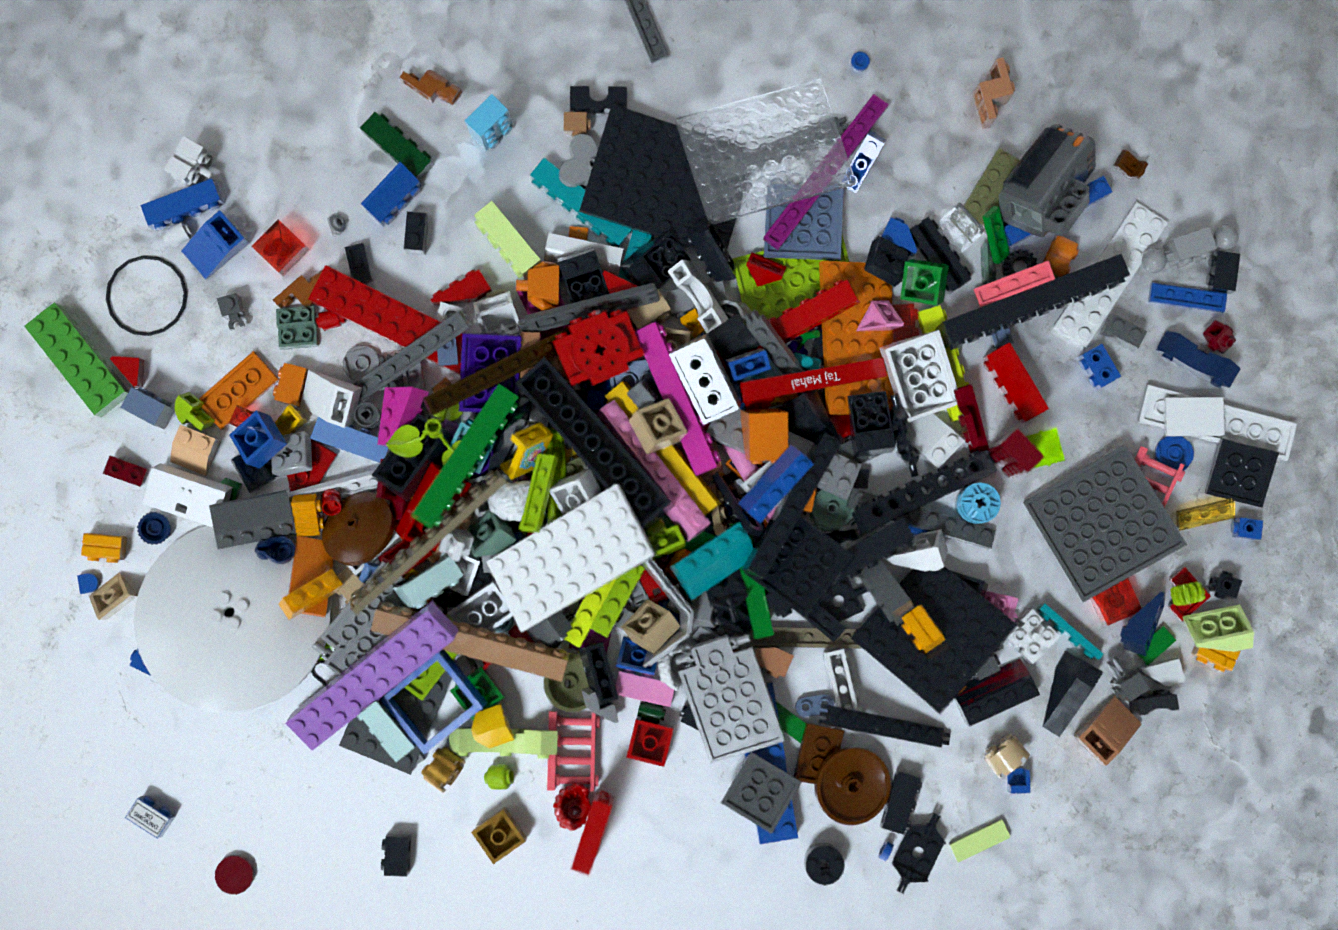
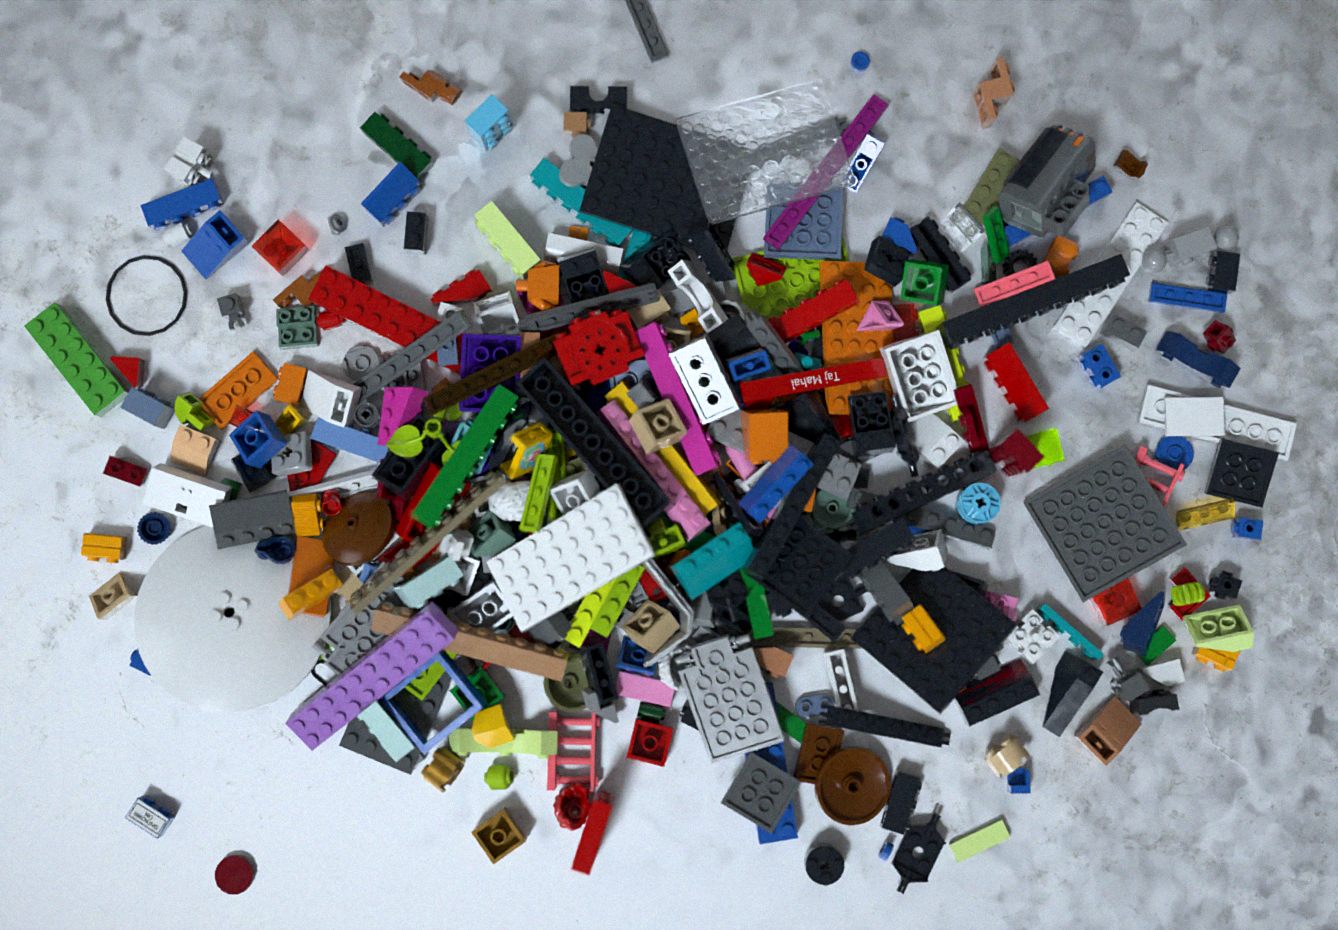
(88, 583): blue tile -> none
(396, 855): black brick -> none

